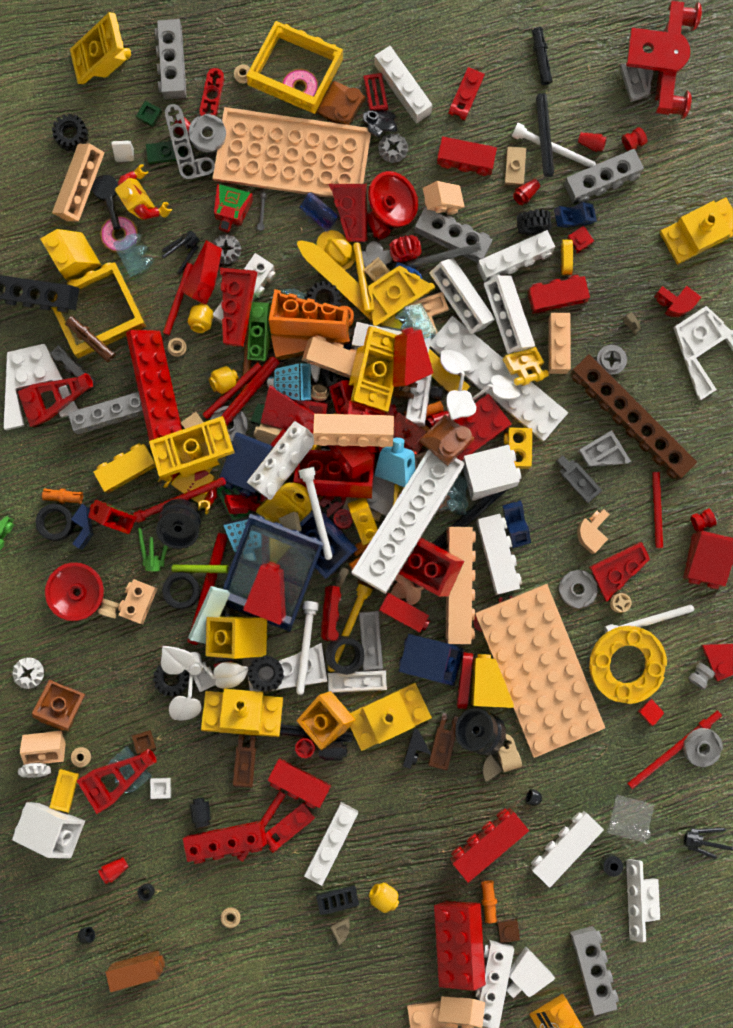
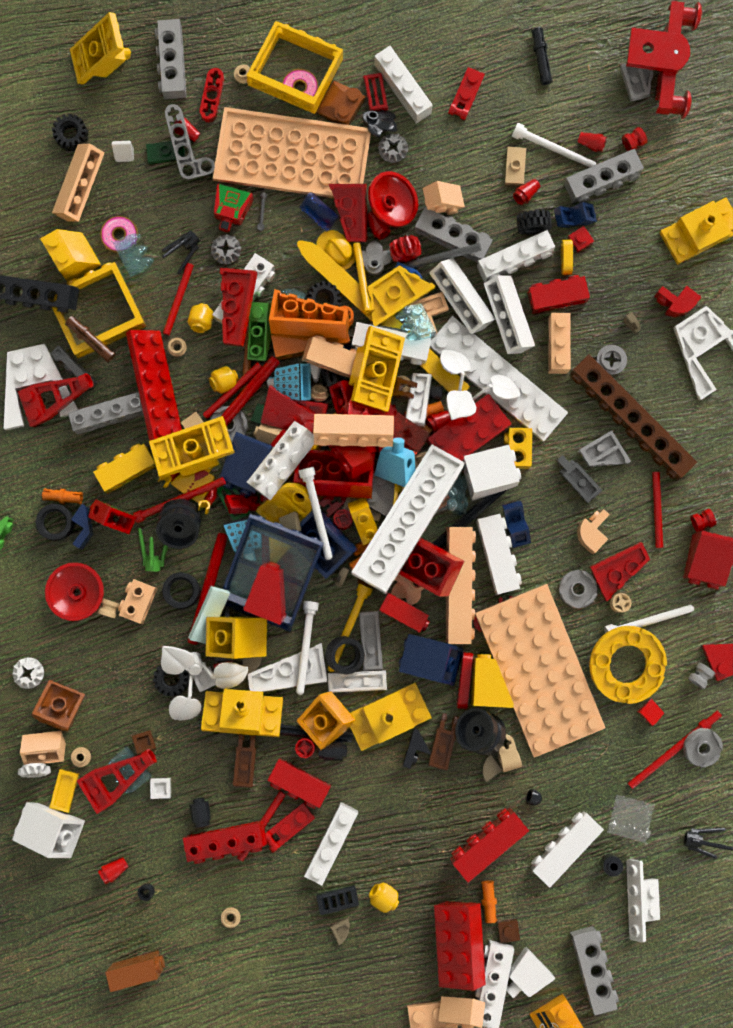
(86, 939): black hinge -> none
(104, 189): black piece -> none
(136, 198): torso -> none
(149, 114): dark green plate -> none
(200, 568): lime bar -> none
(203, 274): red slope -> none
(211, 143): light grey tile -> none
(266, 685): black tyre -> none
(330, 613): red plate -> none
(376, 269): tan tile -> none
(410, 358): red slope -> none
(447, 439): dark orange slope -> none
(466, 156): red brick -> none
(525, 360): yellow plate -> none
(545, 135): black axle -> none

